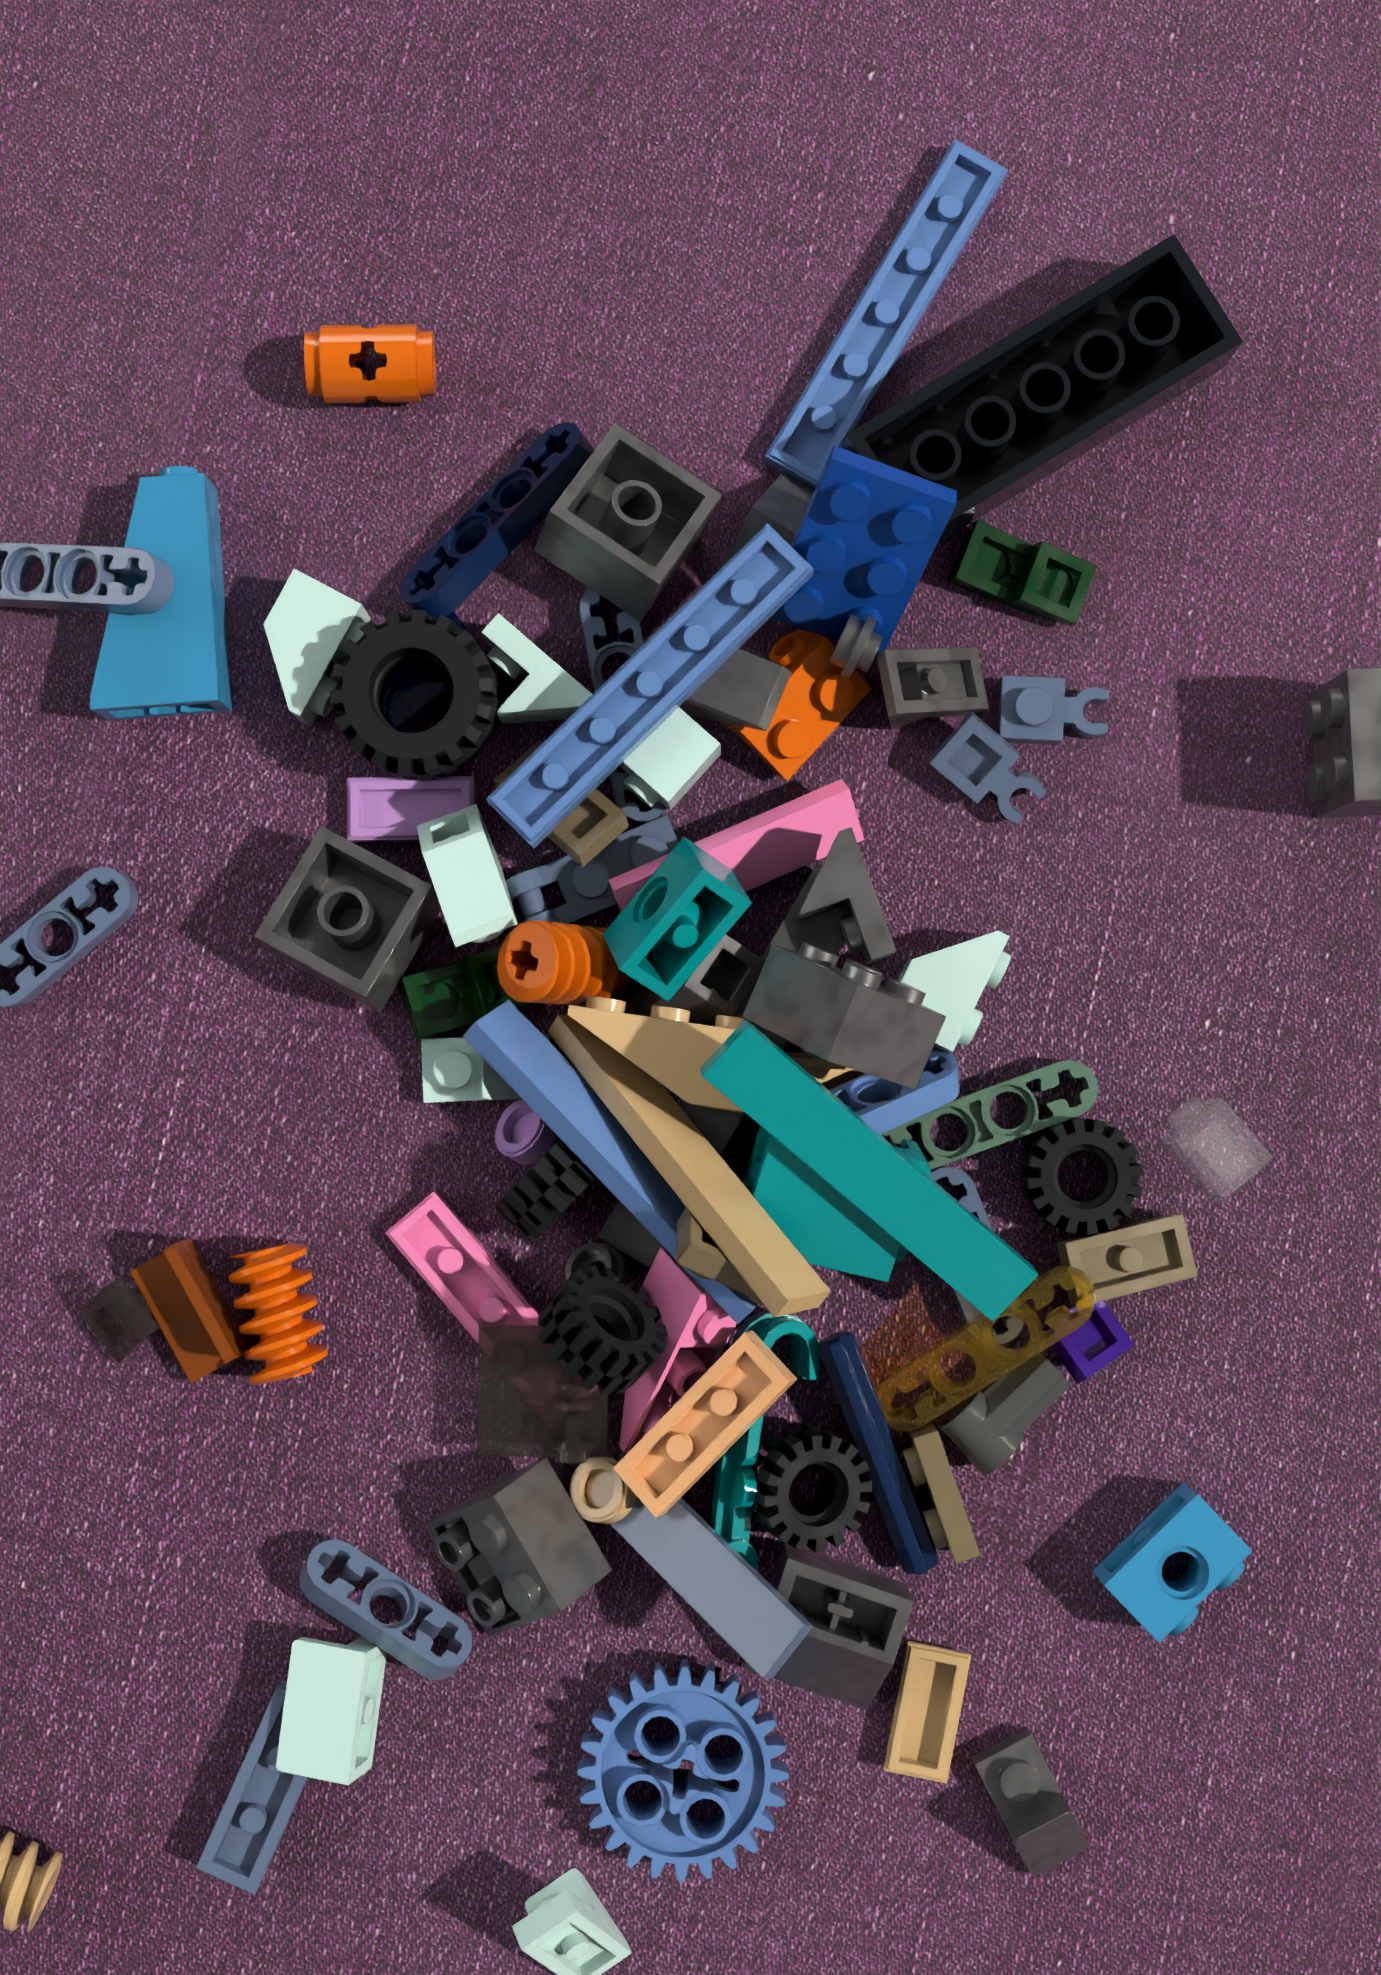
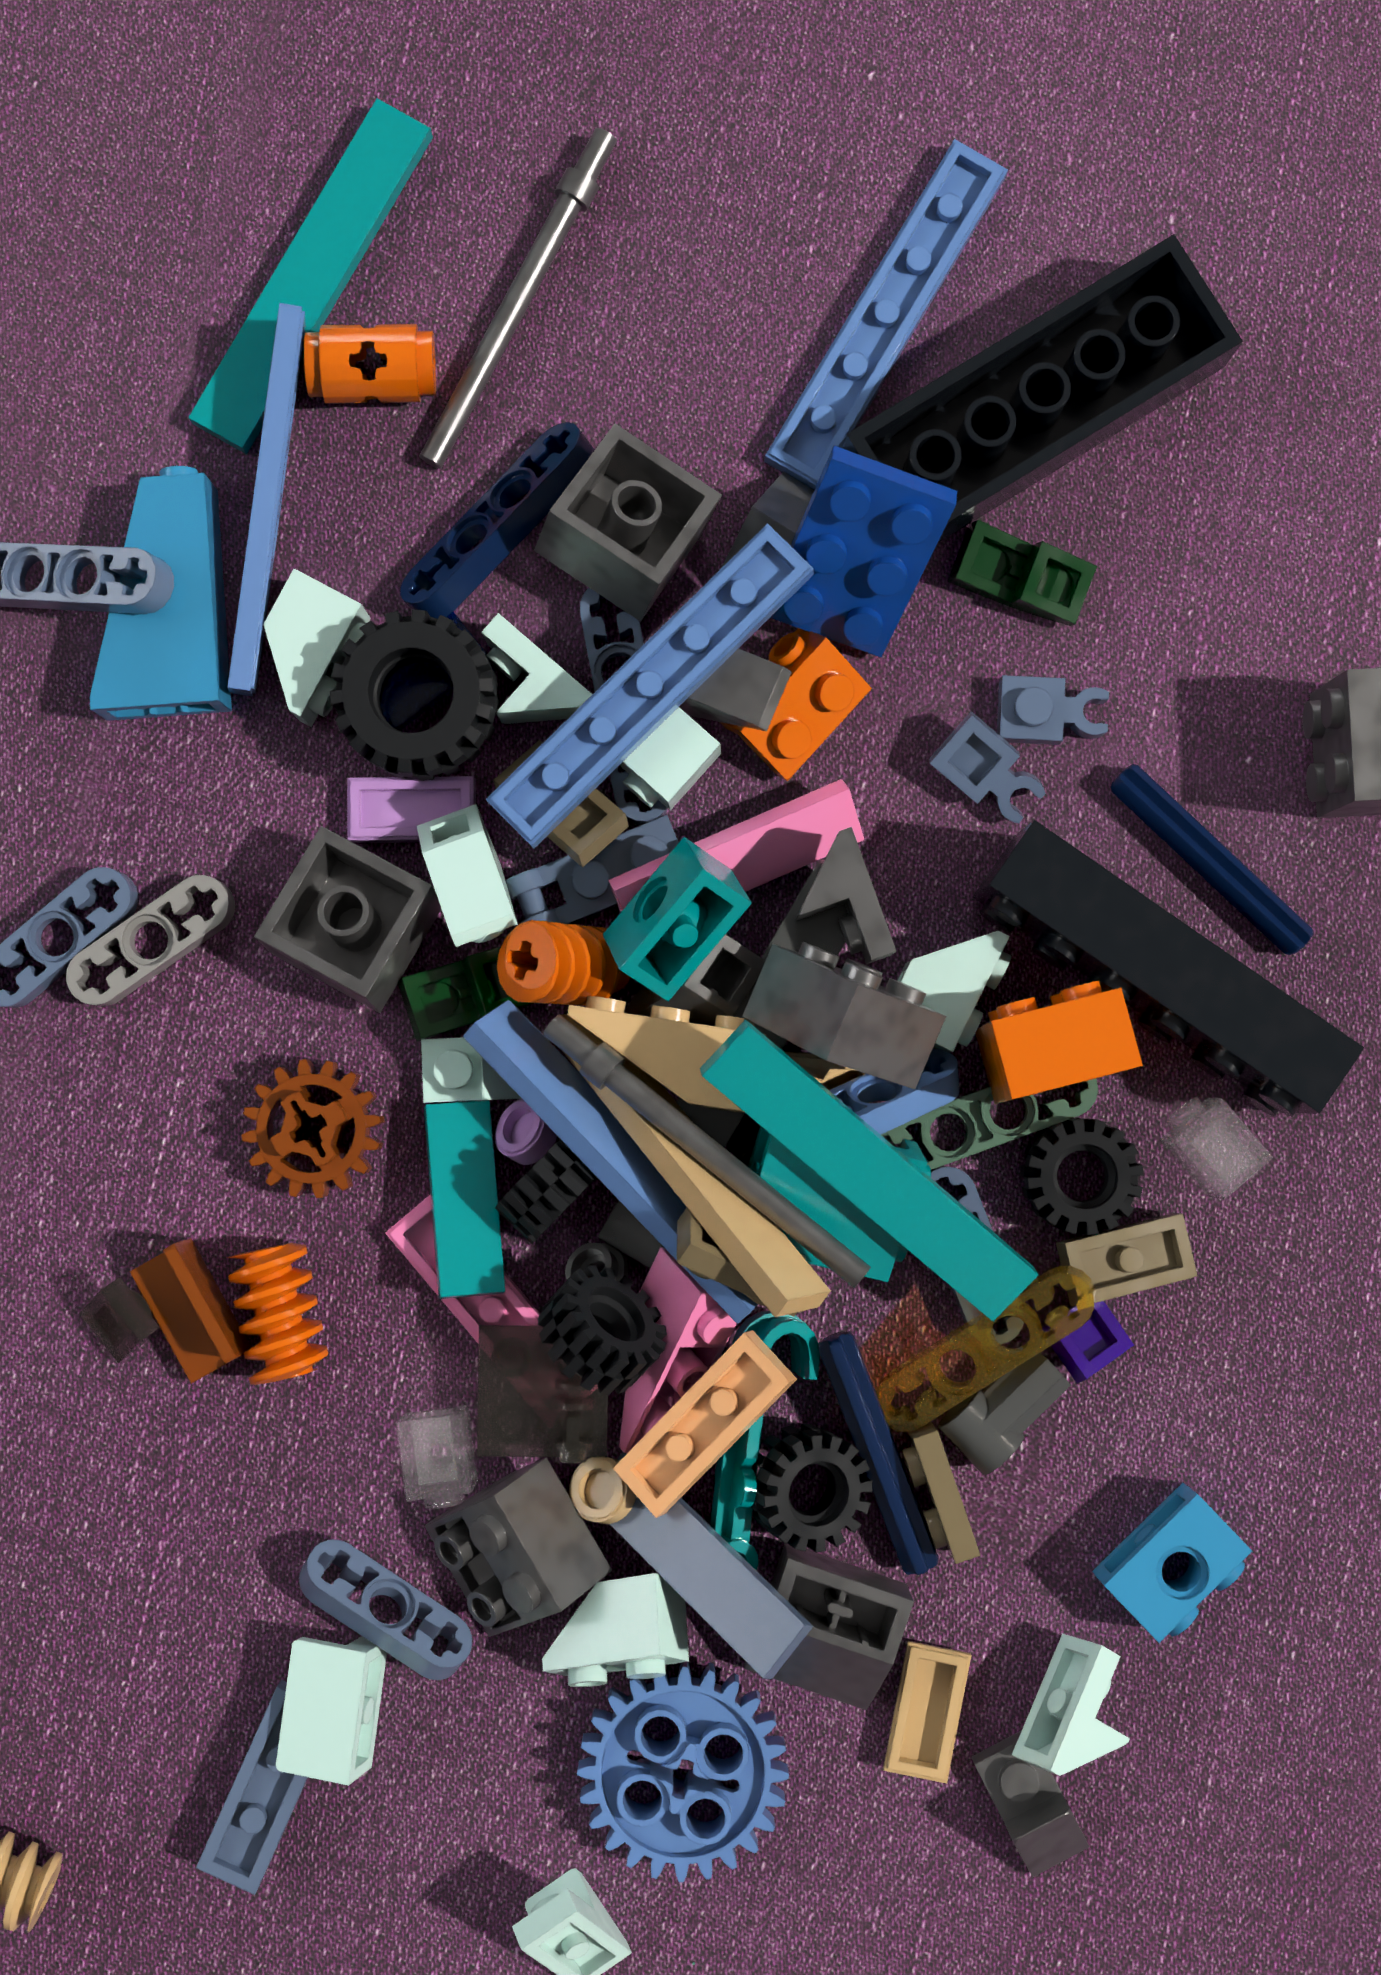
(121, 980): none -> light grey beam
(267, 500): none -> medium blue tile
(289, 1141): none -> dark orange gear
(314, 267): none -> teal tile
(437, 1456): none -> clear brick
(464, 1199): none -> teal tile
(574, 194): none -> flat silver bar
(605, 1068): none -> flat silver bar
(621, 1626): none -> light aqua slope
(856, 646): flat silver plate -> none
(931, 683): flat silver slope -> none
(1058, 1045): none -> orange brick
(1062, 1721): none -> light aqua slope
(1166, 974): none -> black brick
(1211, 860): none -> dark blue axle

